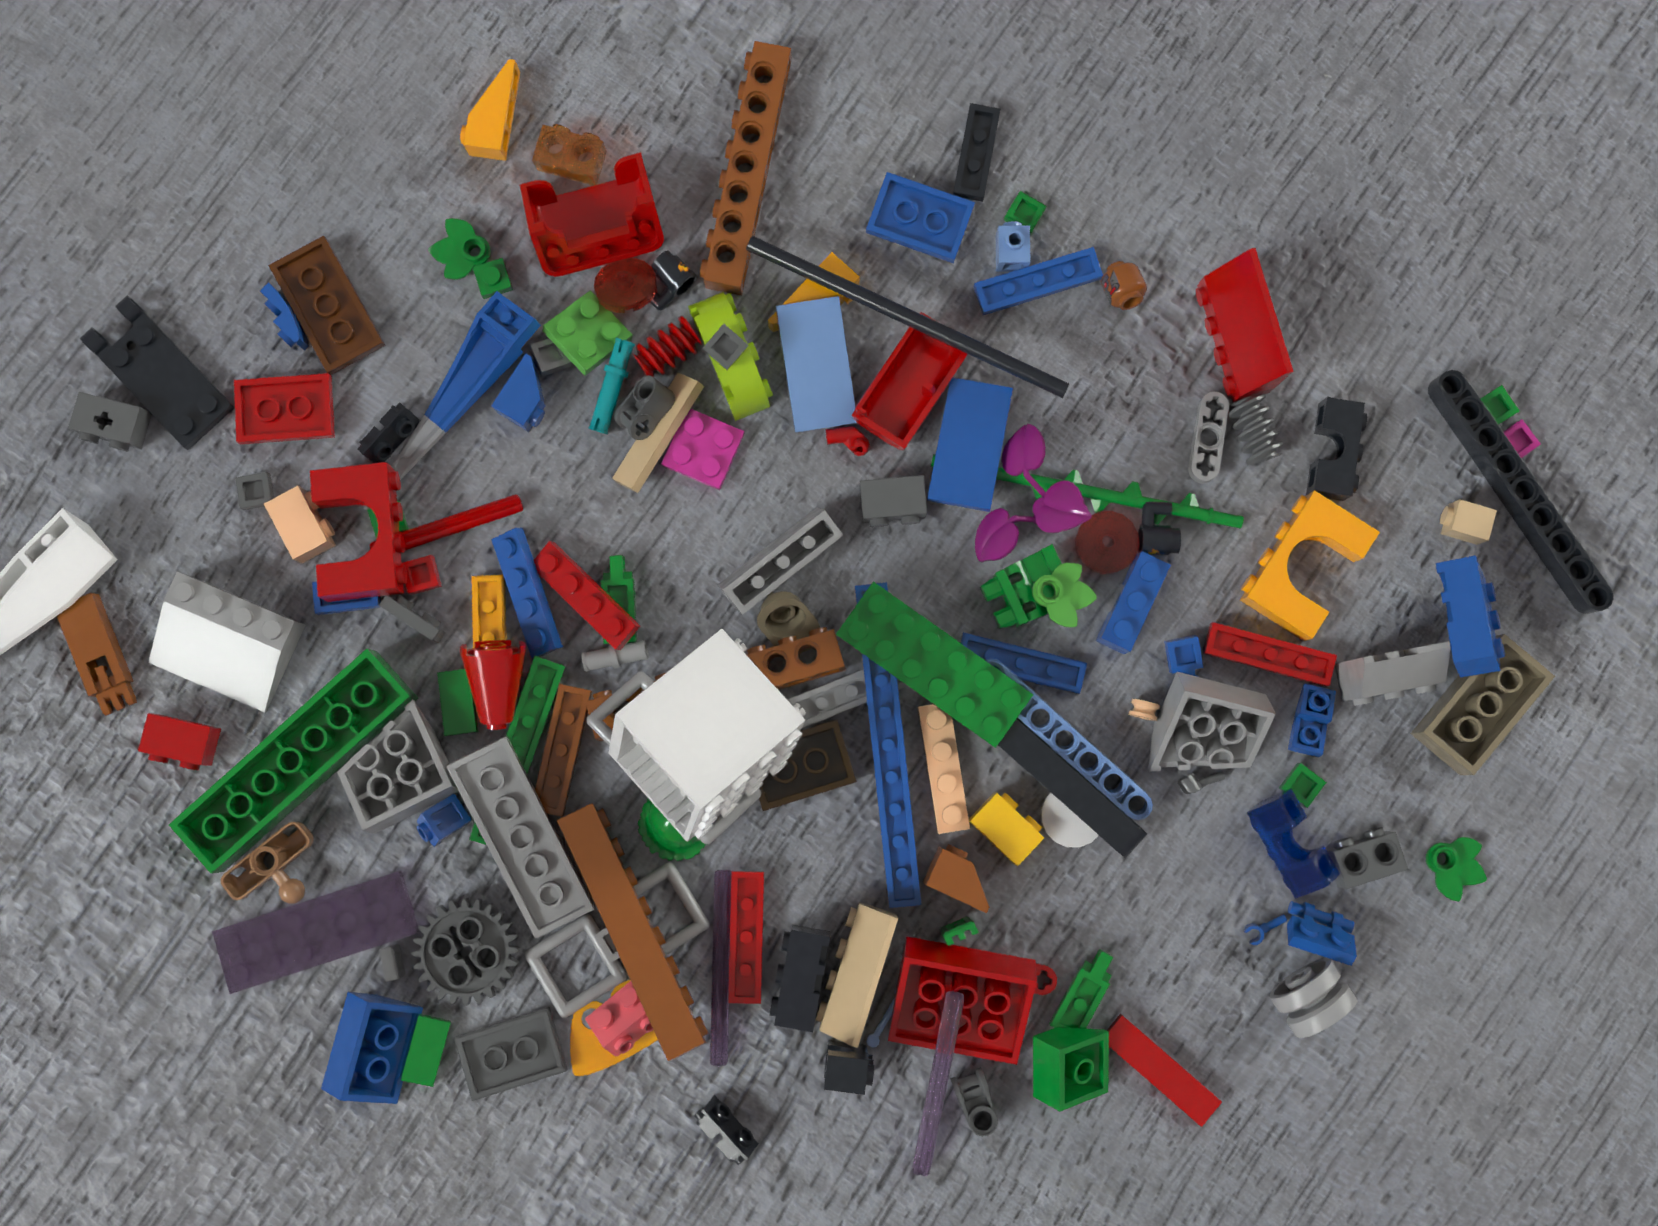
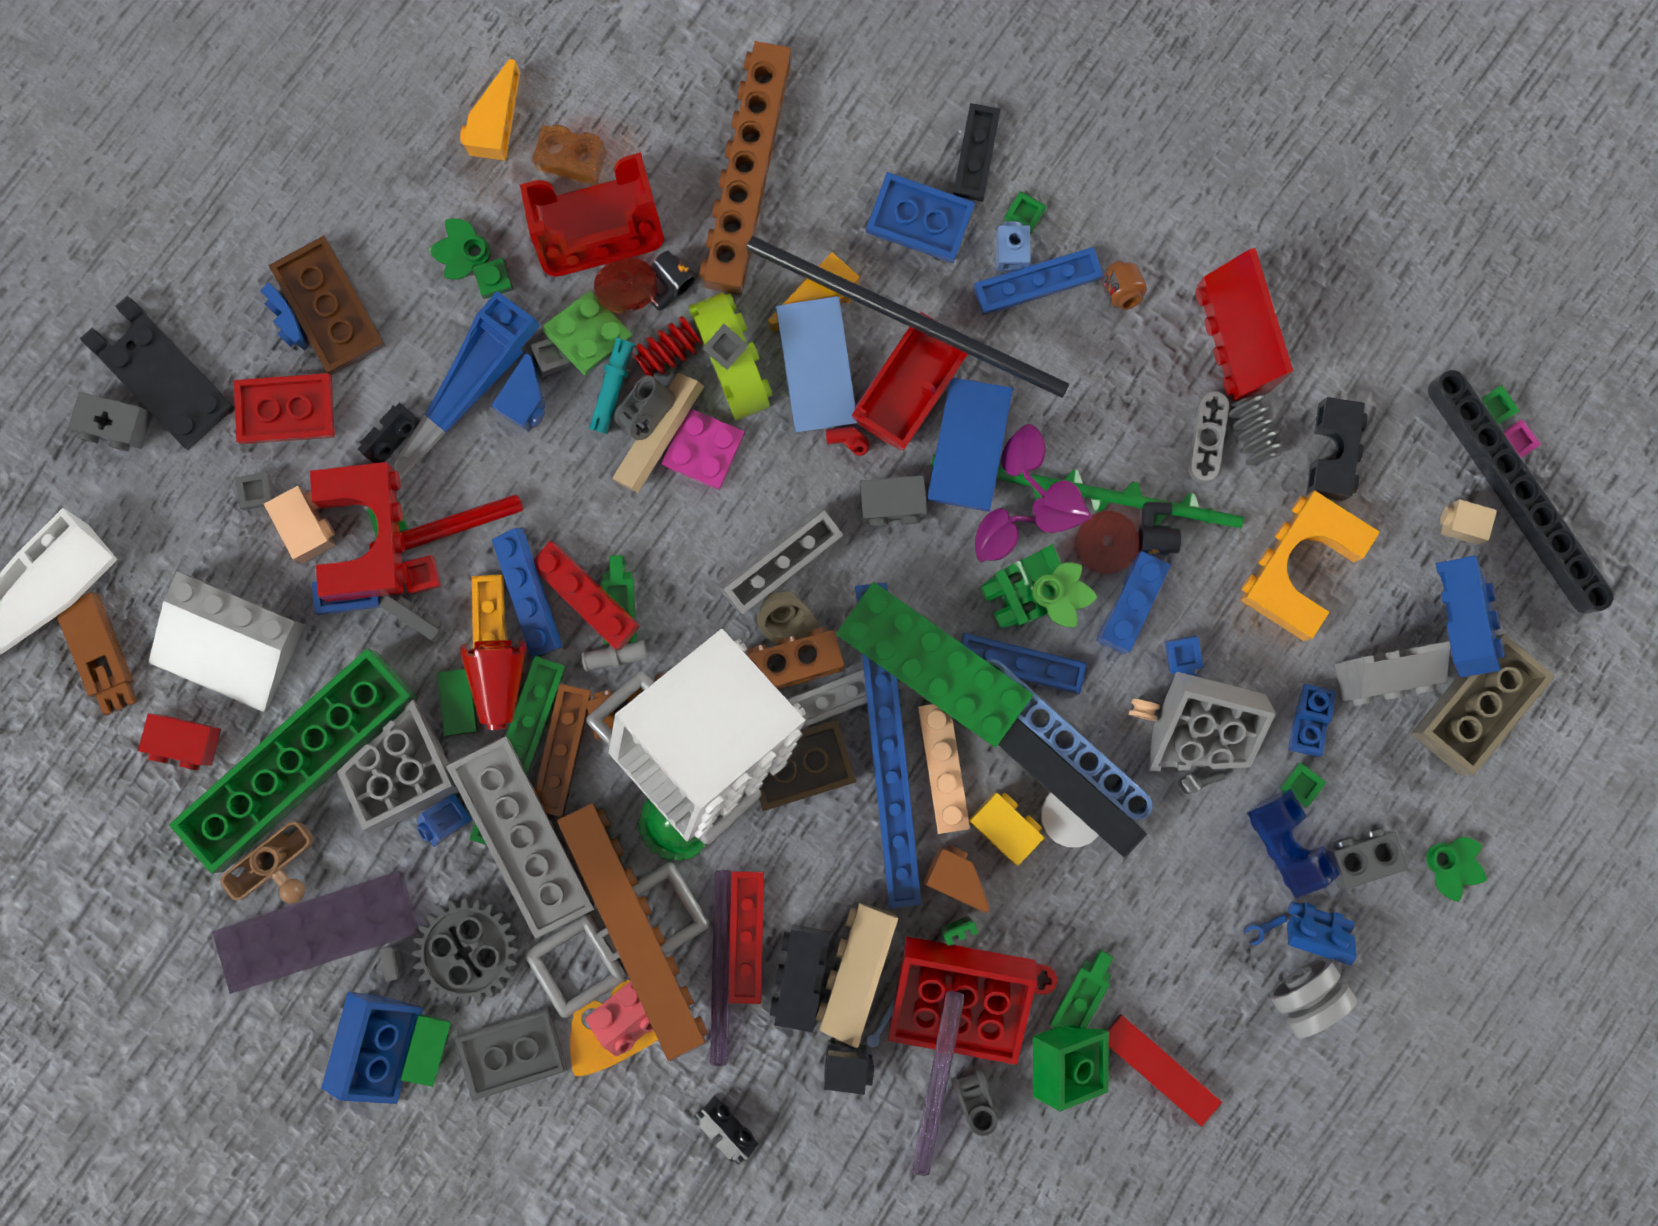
(1269, 654): red plate -> none

